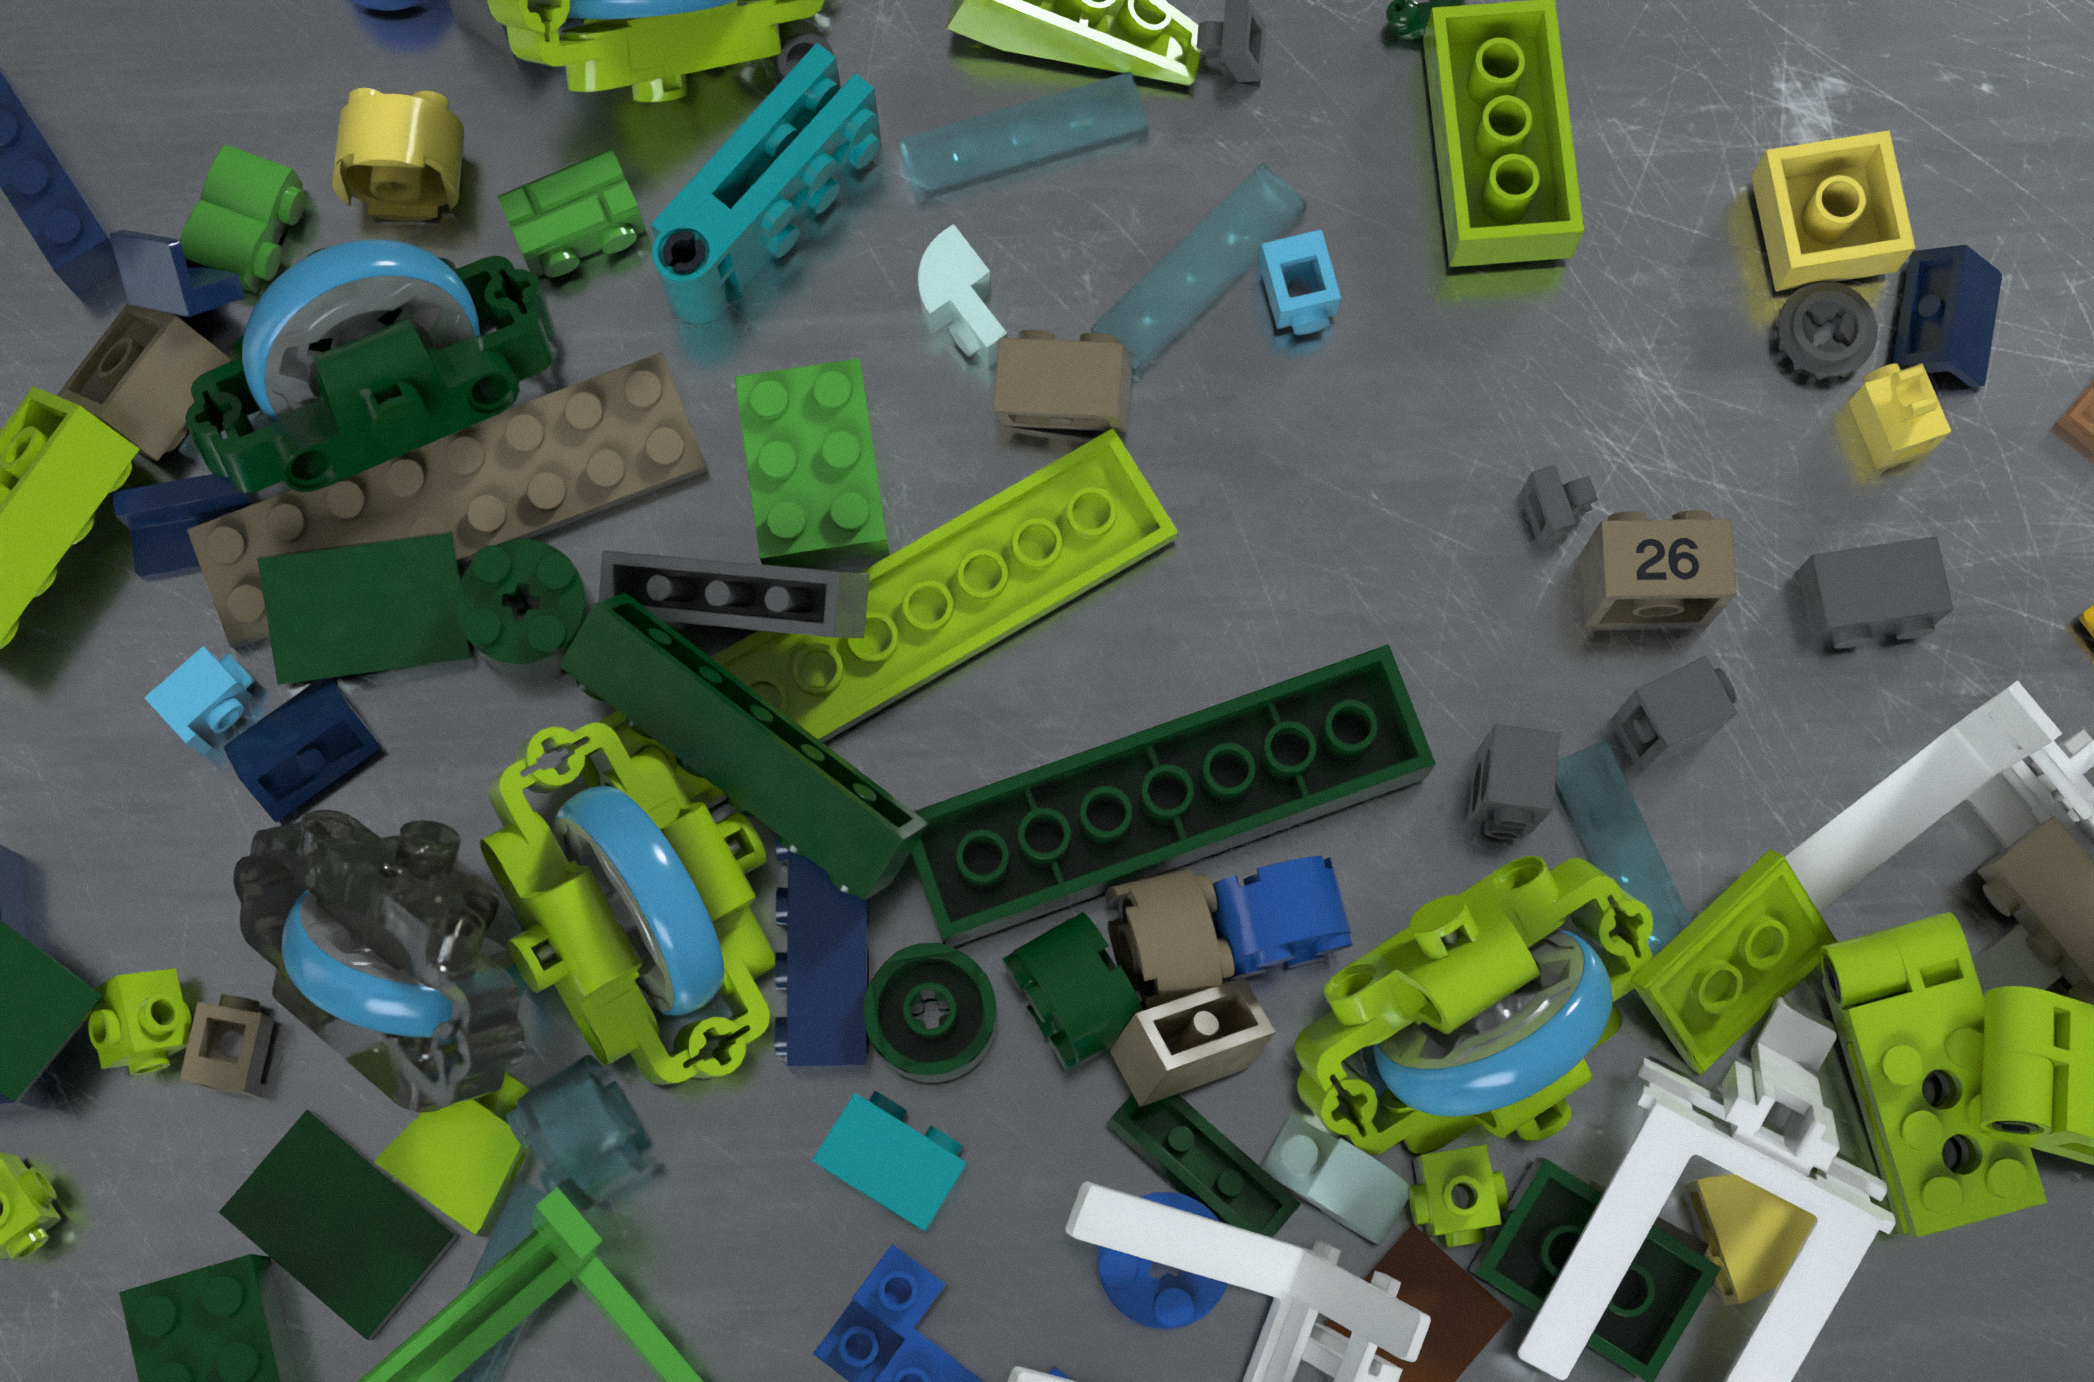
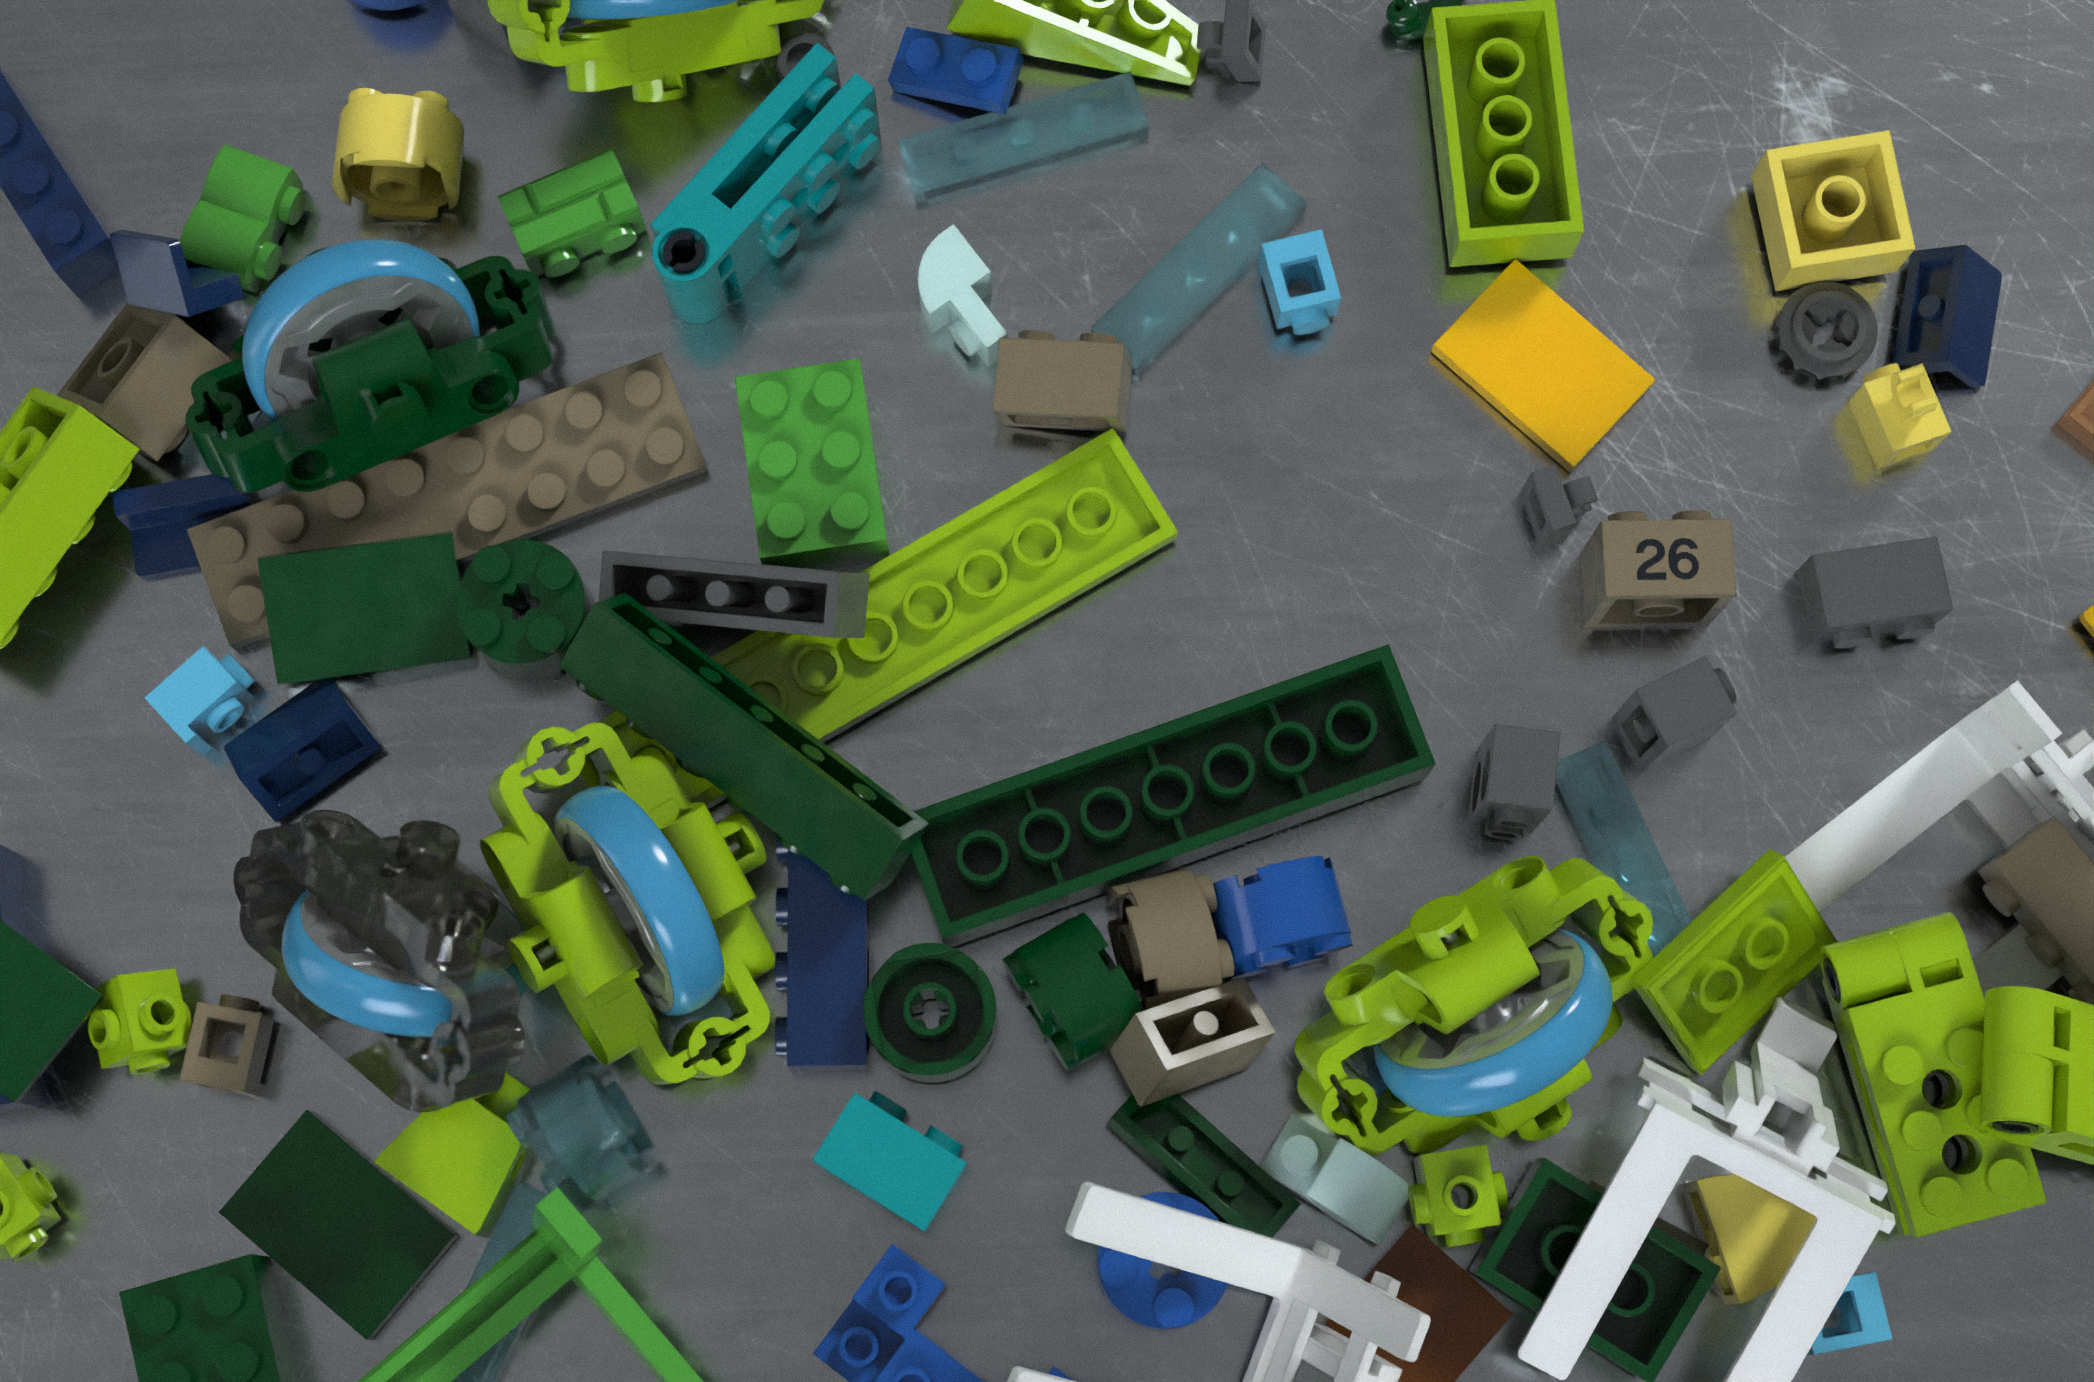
(956, 70): none -> blue plate
(1542, 365): none -> yellow tile
(1858, 1317): none -> medium azure brick

